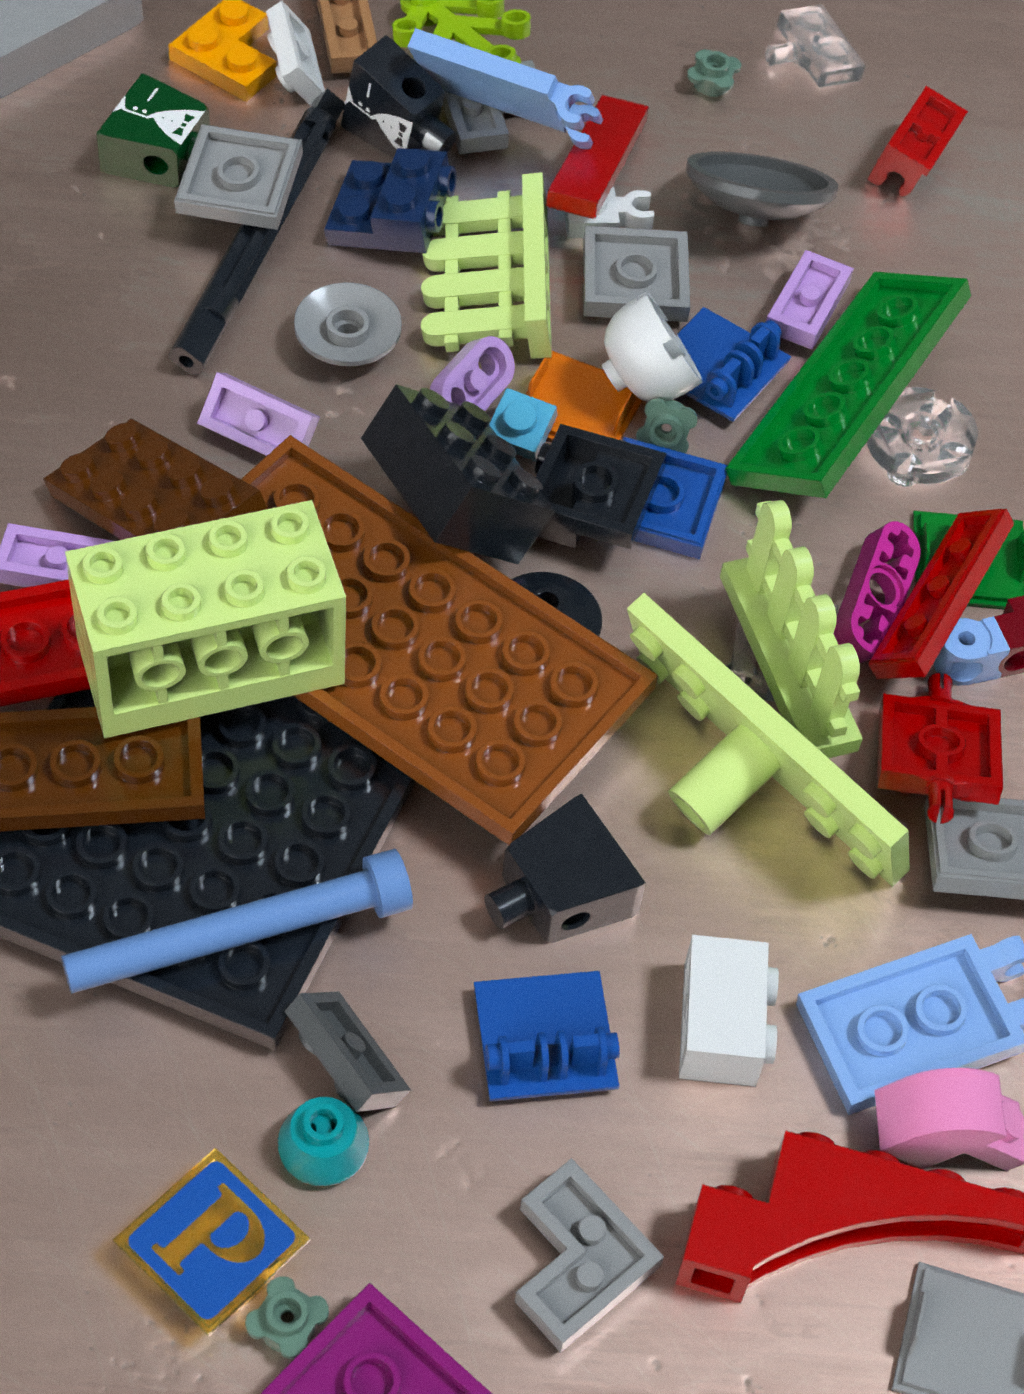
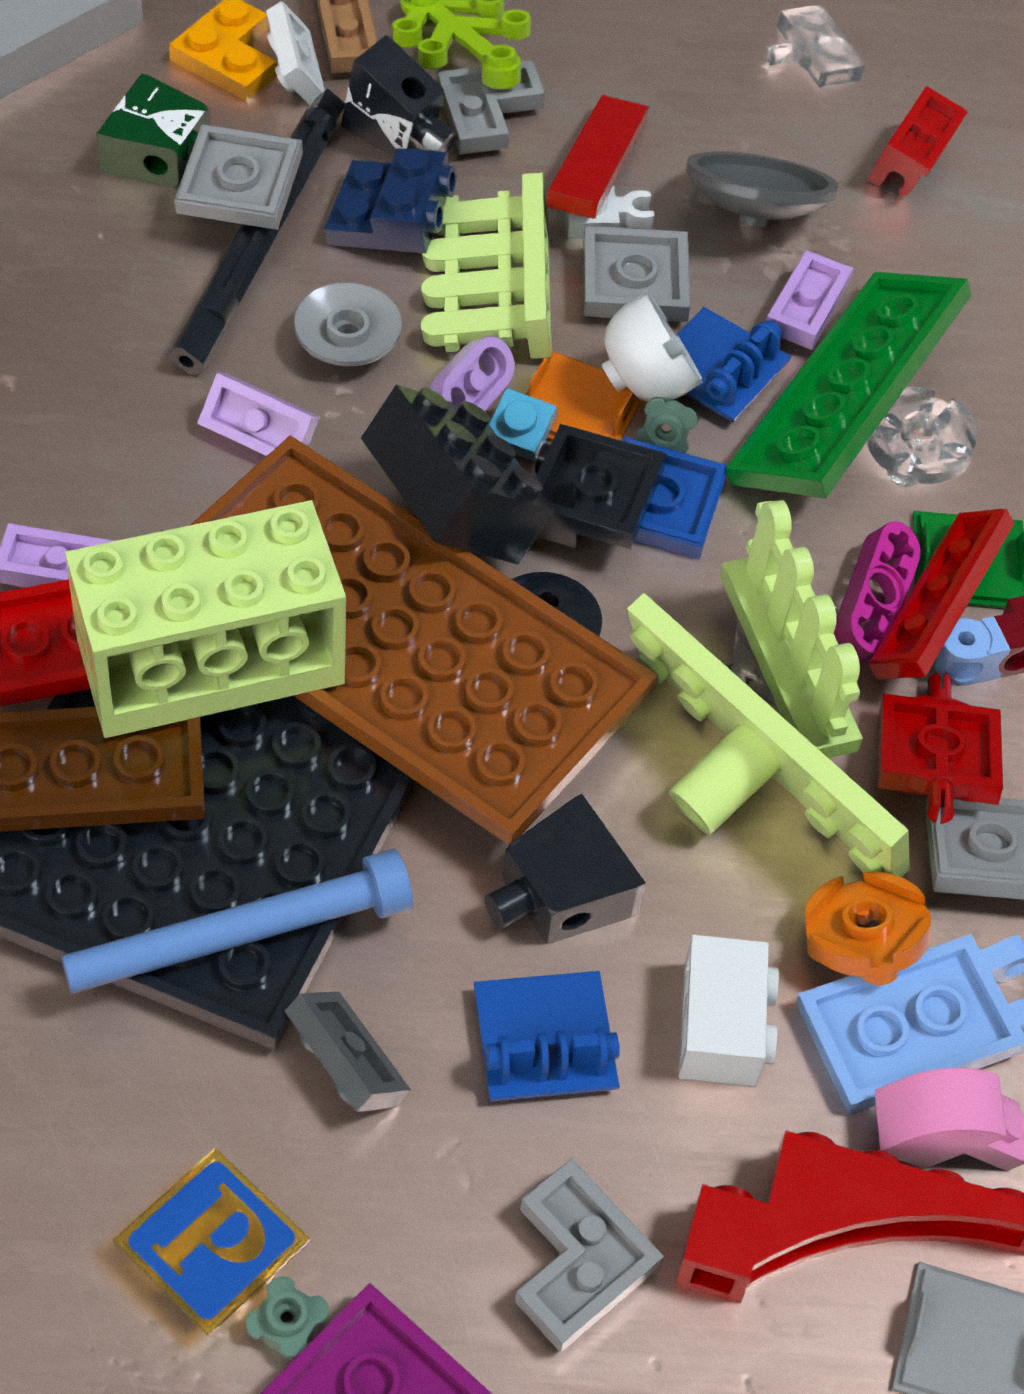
(148, 484): reddish brown plate -> none
(323, 1142): teal cone -> none
(506, 85): light blue tile -> none
(713, 72): sand green plate -> none
(875, 951): none -> orange plate

